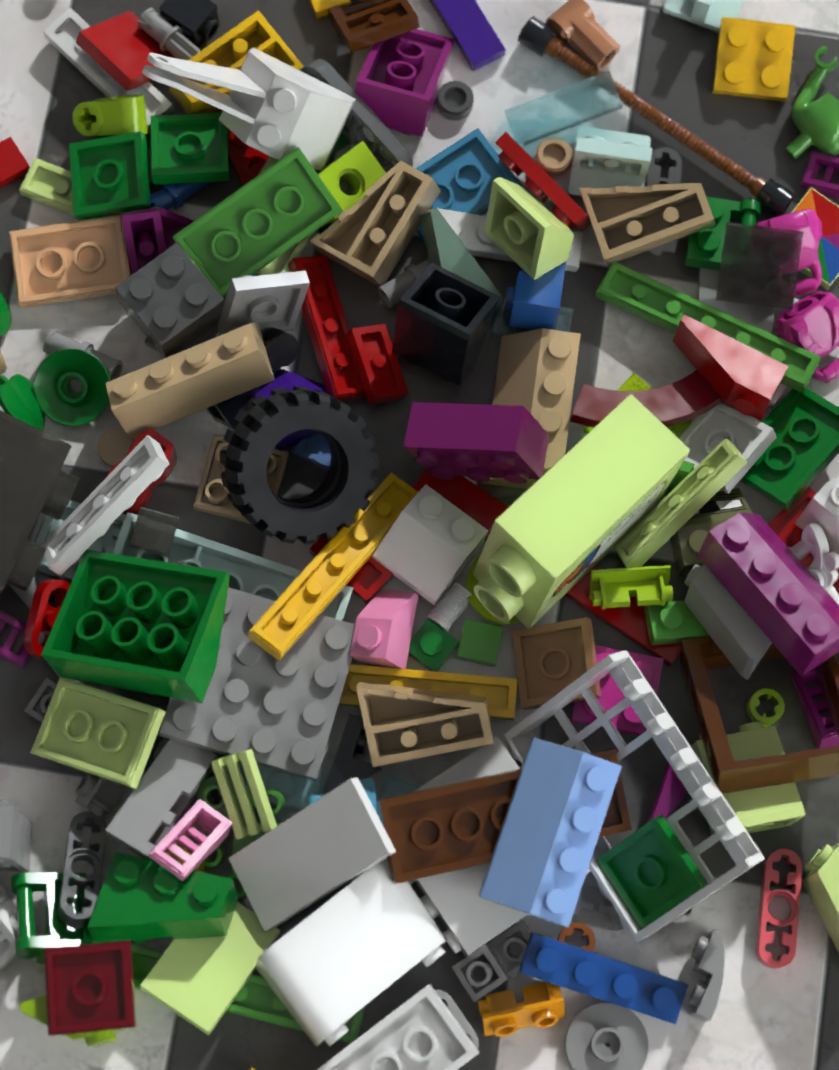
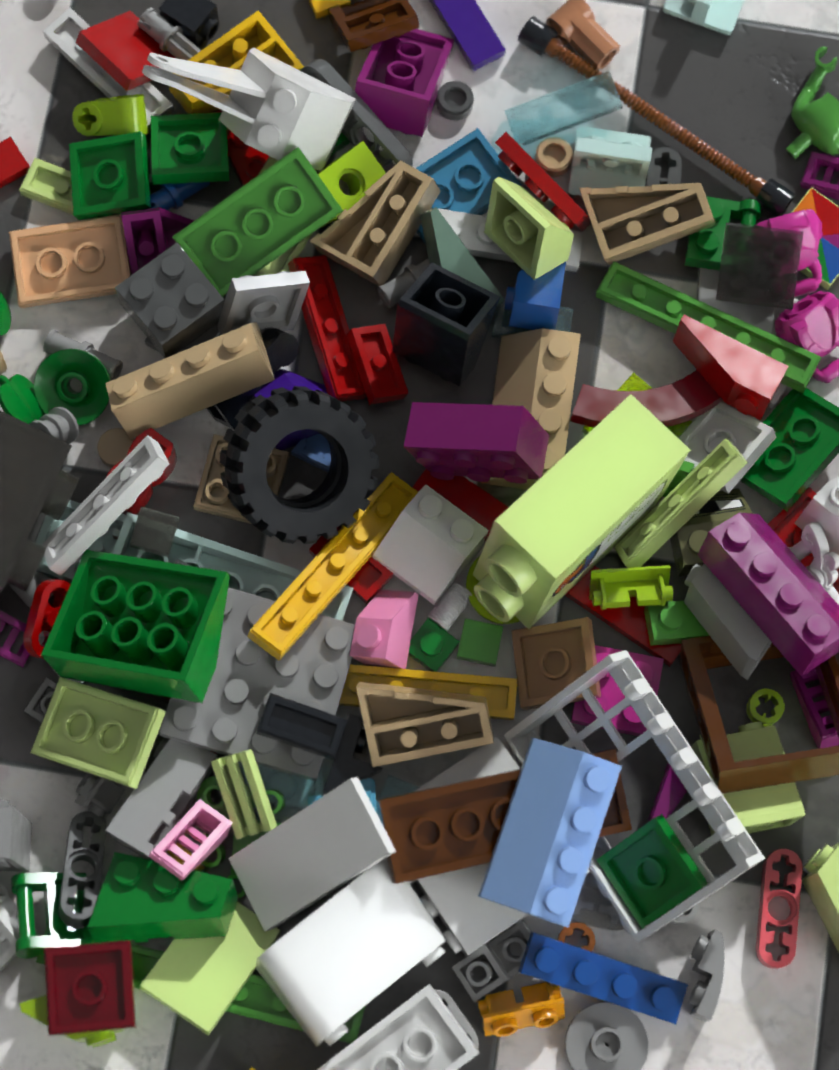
(58, 423): none -> light grey bush
(301, 726): none -> black tile
(753, 59): yellow plate -> none

